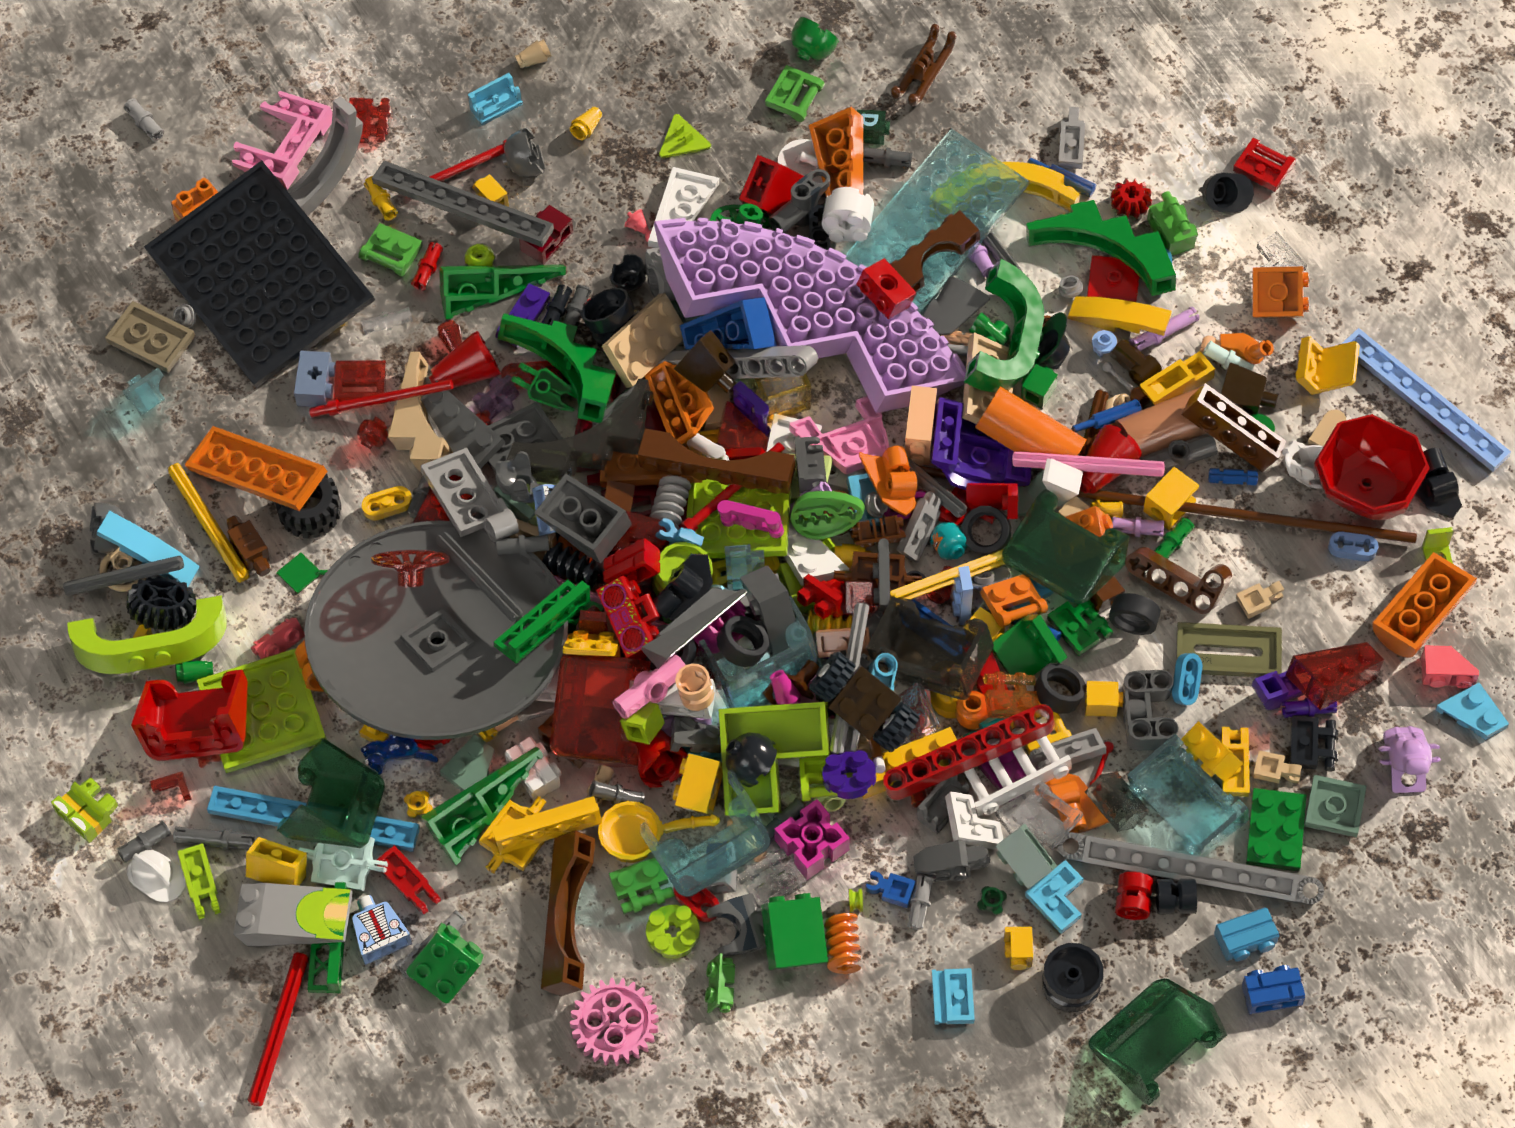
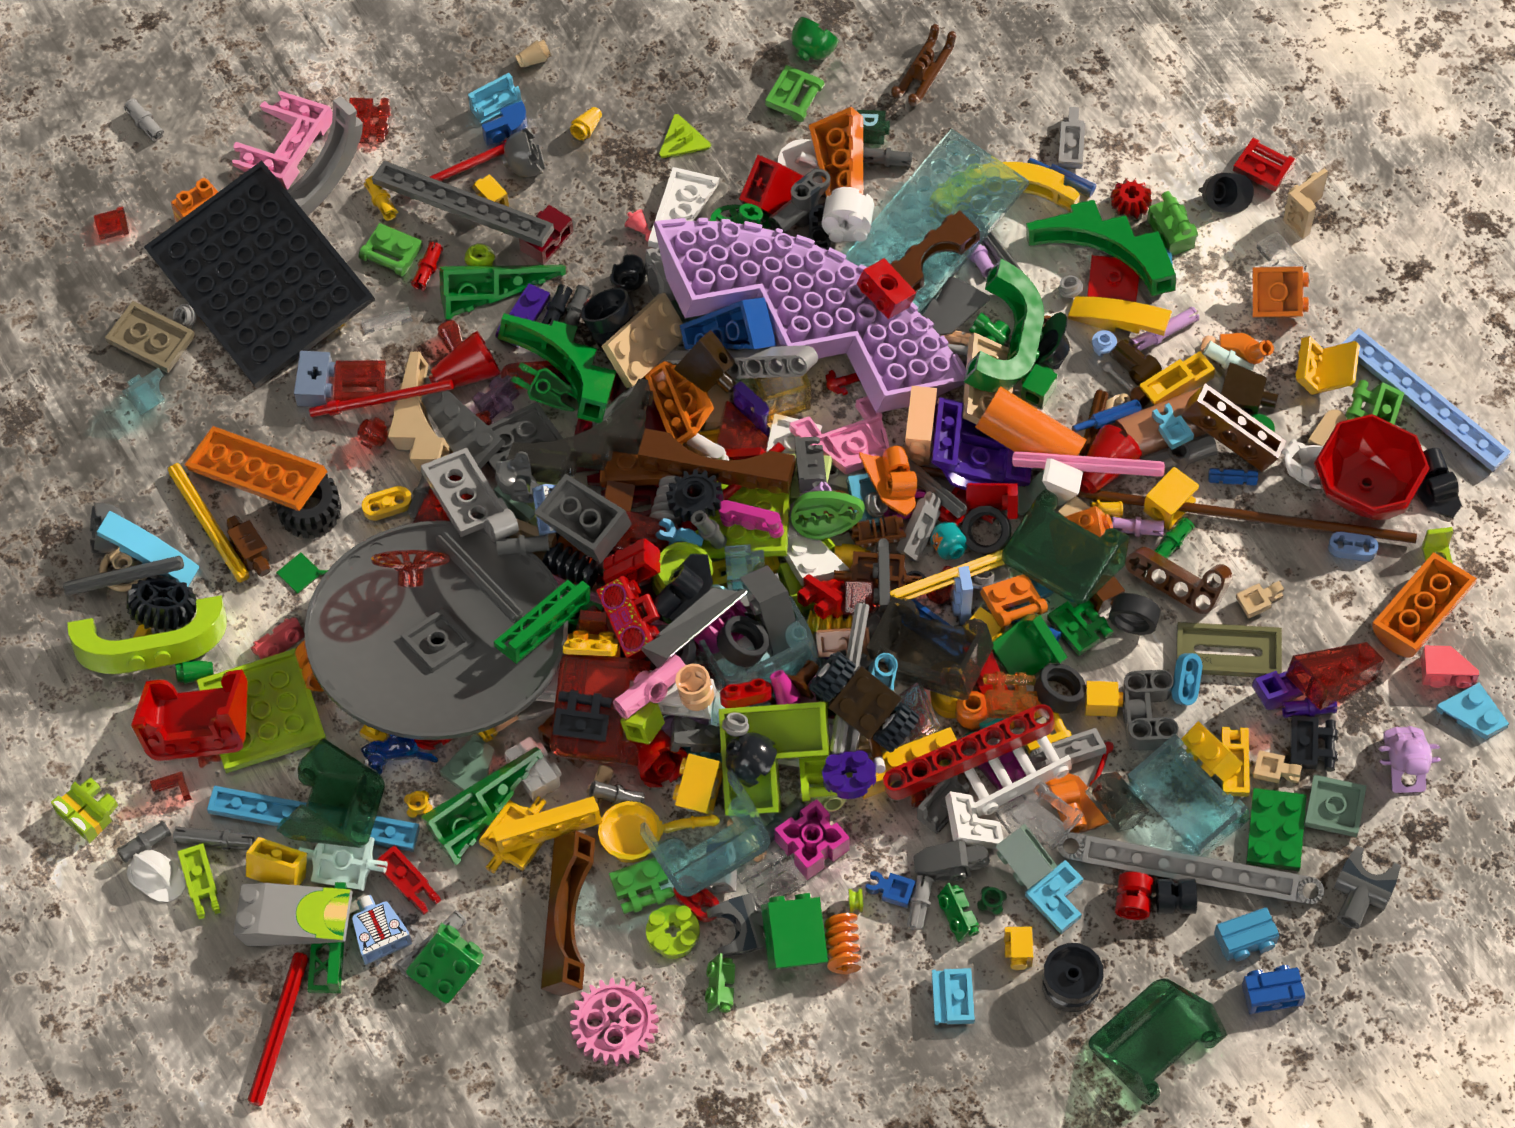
(112, 223): none -> clear red tile
(512, 119): none -> blue brick
(581, 724): none -> black plate
(694, 494): none -> black gear
(708, 529): none -> dark grey pin
(735, 724): none -> light grey plate
(746, 693): none -> red plate
(834, 384): none -> red piece
(952, 902): none -> green hinge
(1173, 430): none -> medium azure plate
(1300, 203): none -> tan bracket
(1363, 889): none -> dark grey connector
(1381, 401): none -> bright green brick

